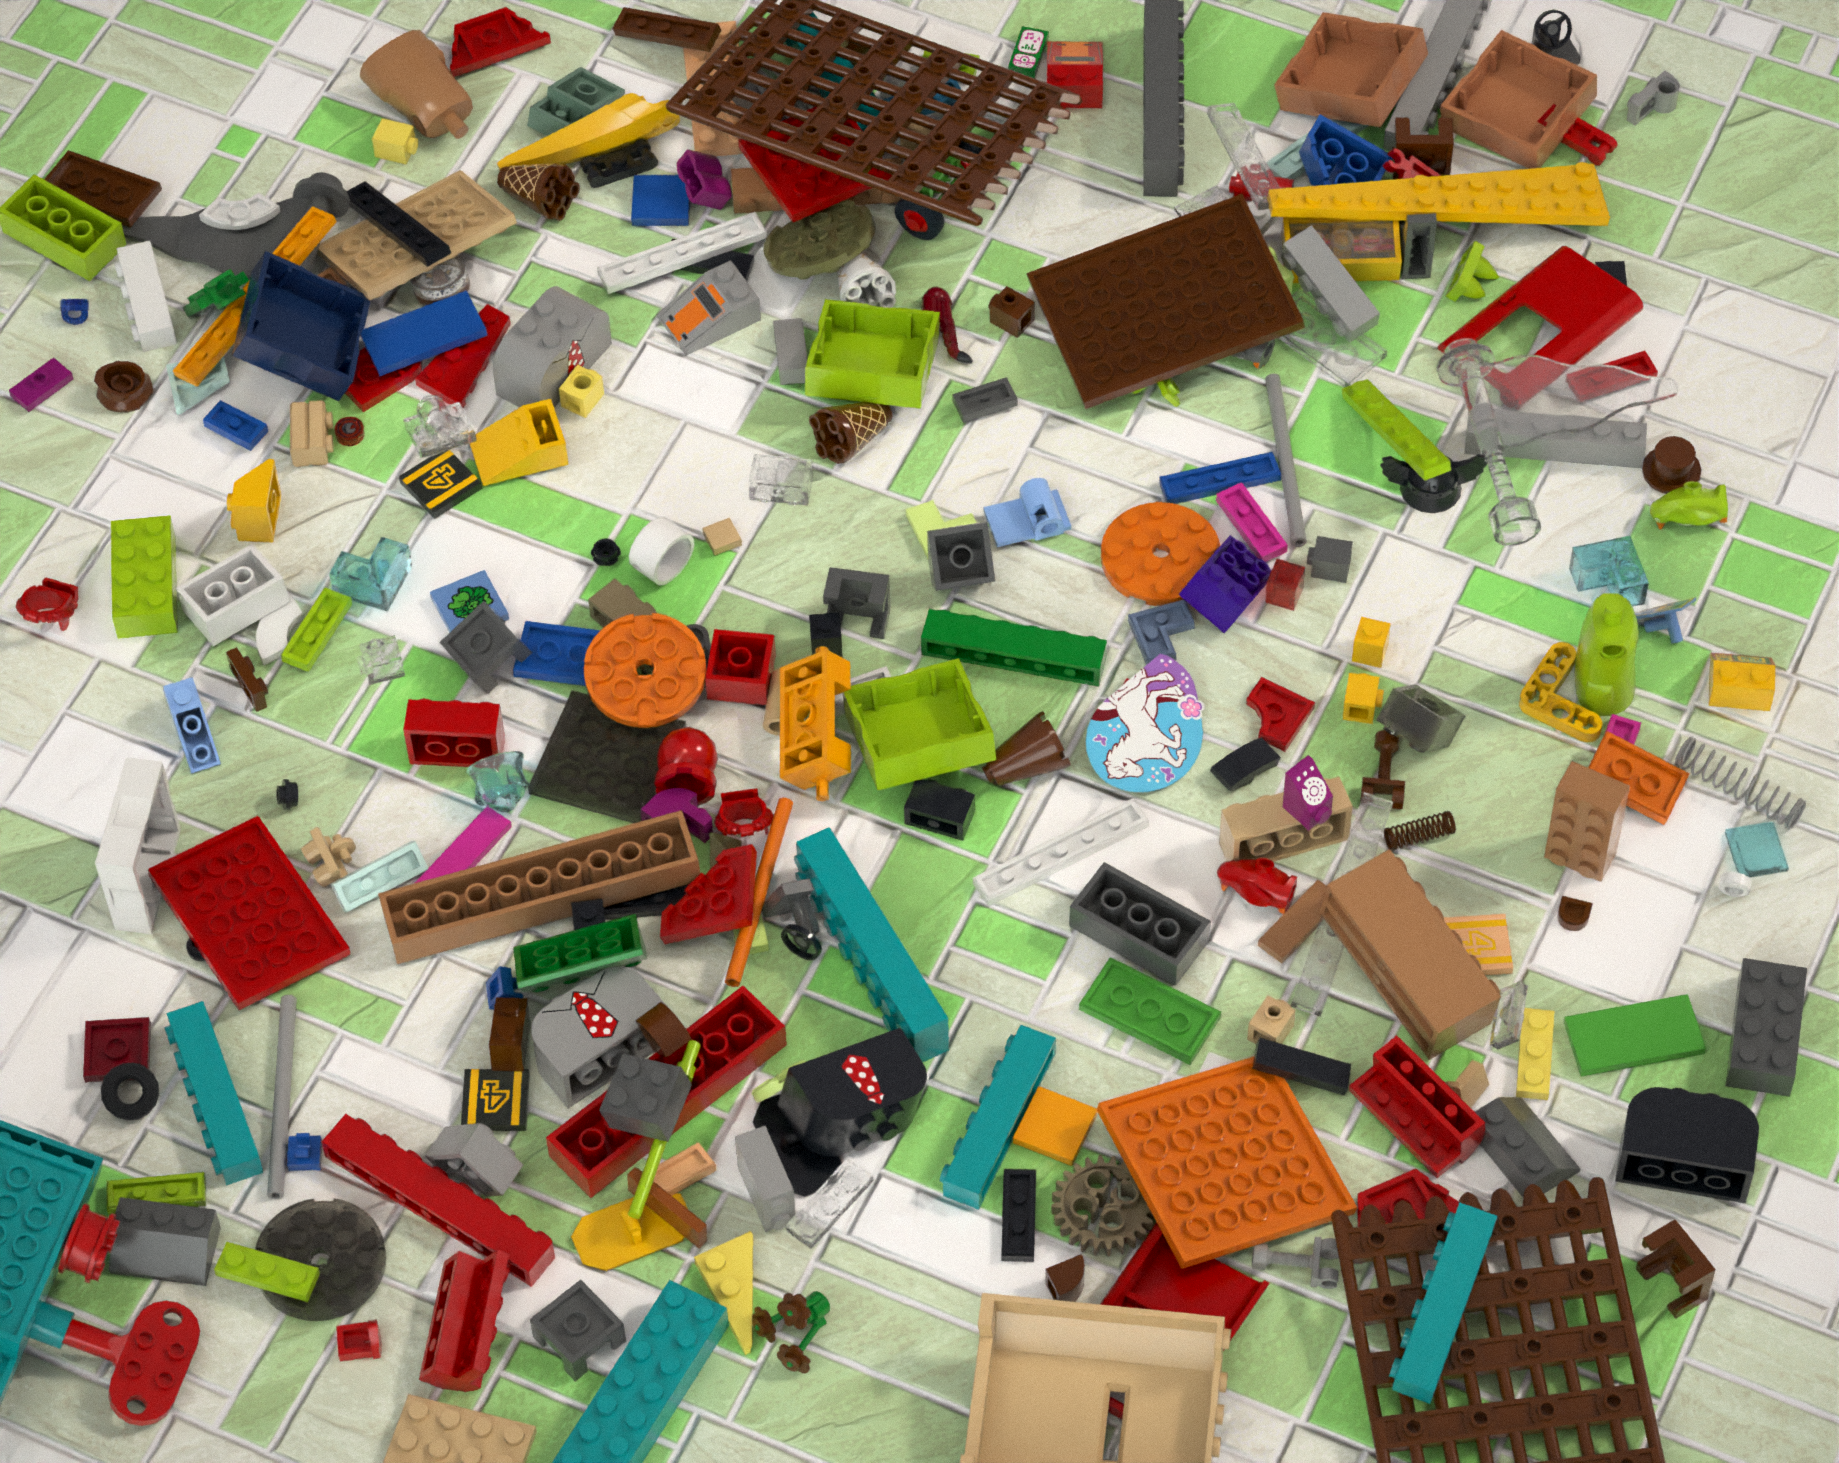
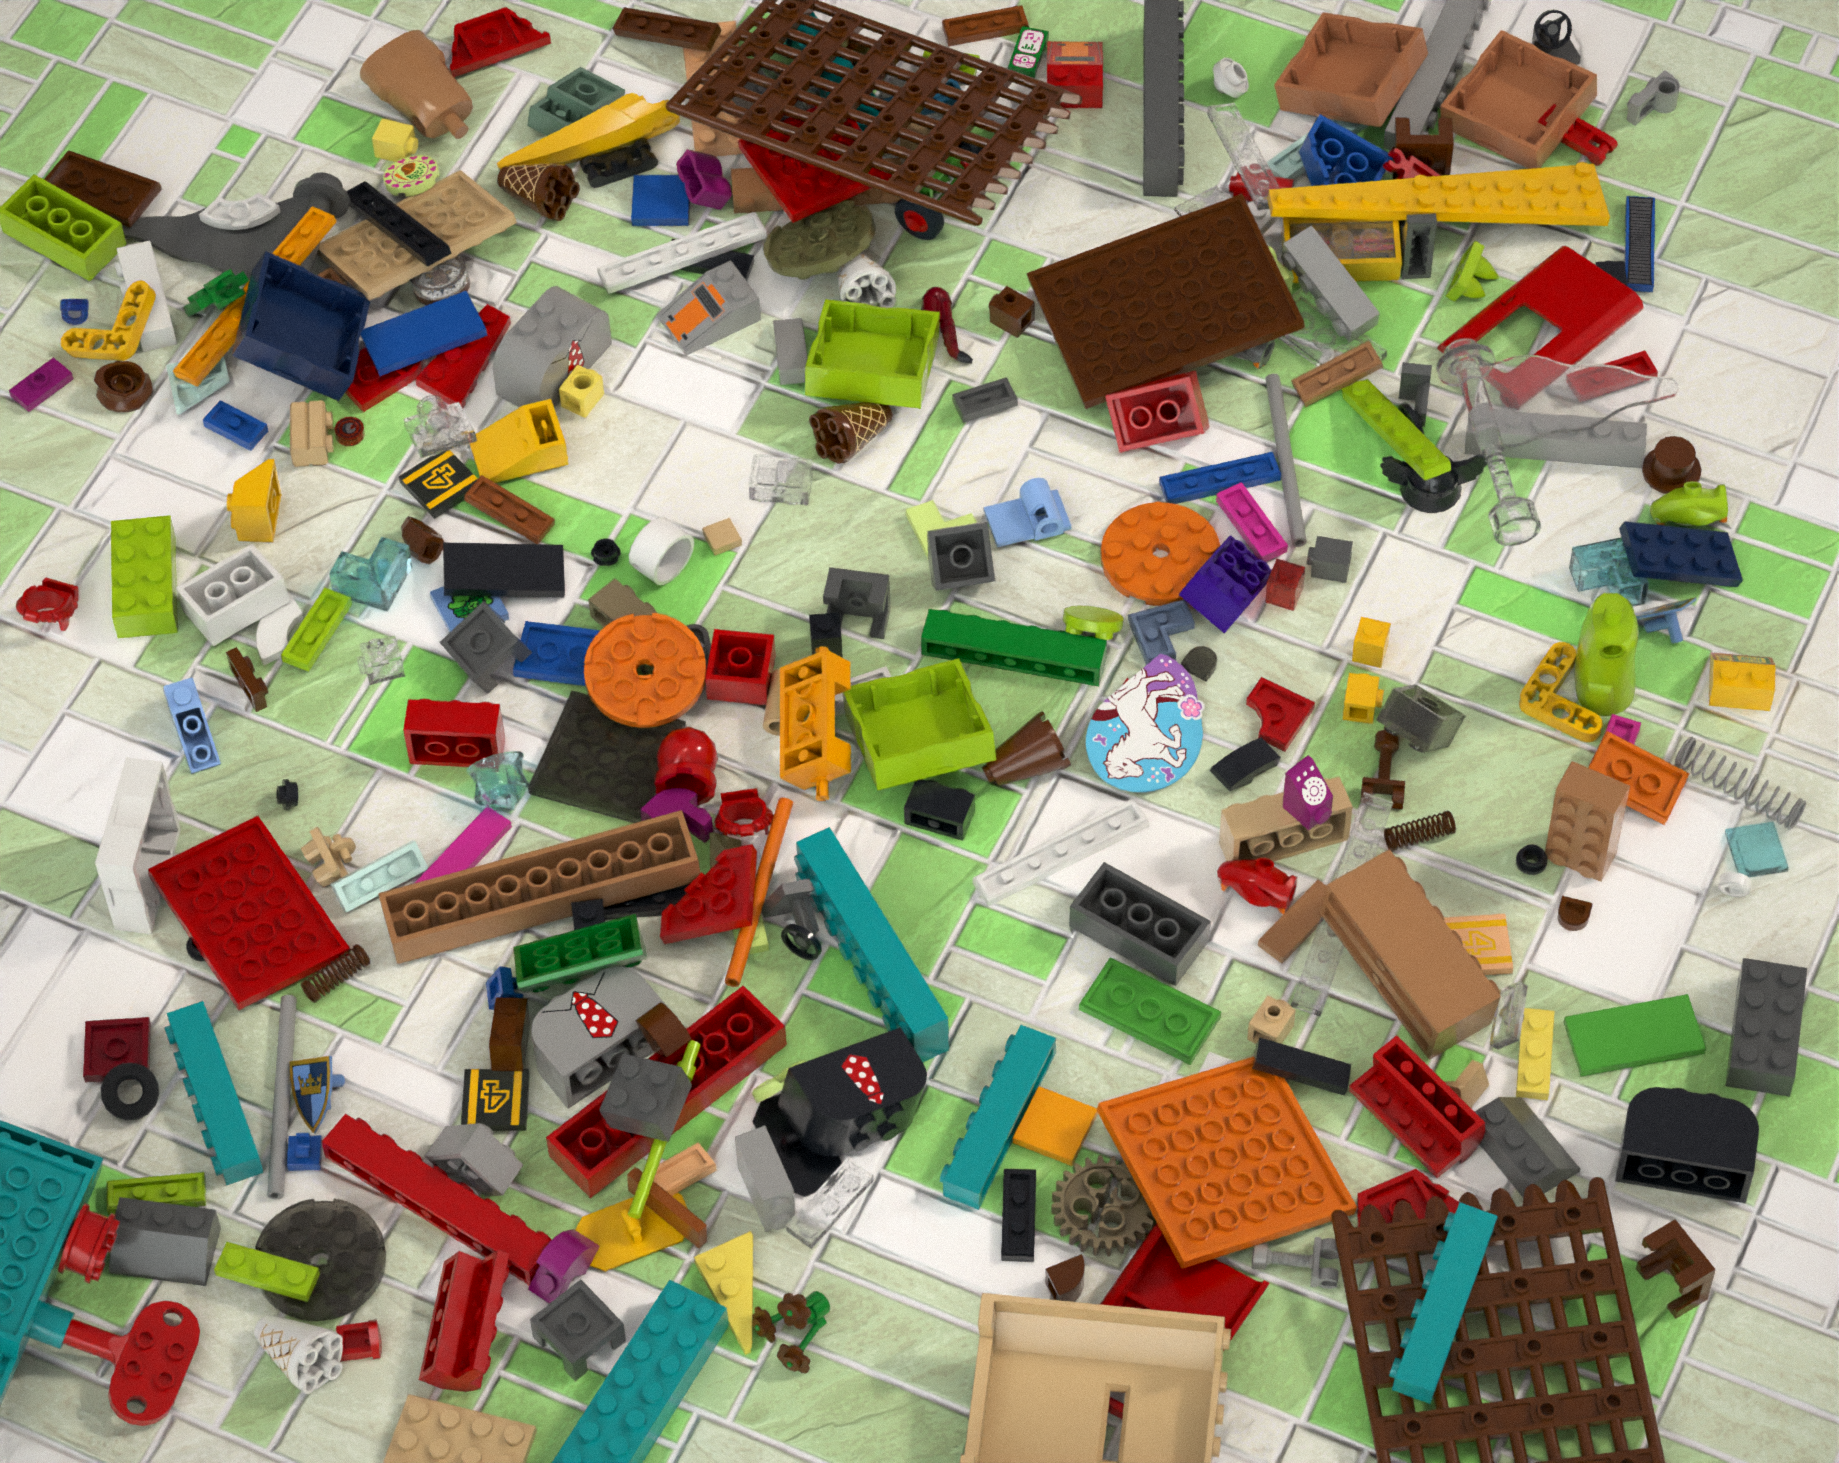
(137, 301): none -> yellow beam
(301, 1350): none -> white cone
(311, 991): none -> reddish brown piece
(312, 1088): none -> shield
(411, 175): none -> yellowish green tile
(423, 540): none -> reddish brown rock
(503, 570): none -> black tile
(509, 509): none -> dark orange tile
(562, 1260): none -> magenta brick
(984, 25): none -> dark orange tile
(1092, 619): none -> lime tile
(1158, 411): none -> red slope
(1200, 662): none -> clear smoke tile
(1230, 78): none -> white plate
(1337, 373): none -> medium nougat tile
(1415, 386): none -> dark grey piece
(1531, 852): none -> black plate
(1639, 243): none -> tile
(1680, 554): none -> dark blue plate

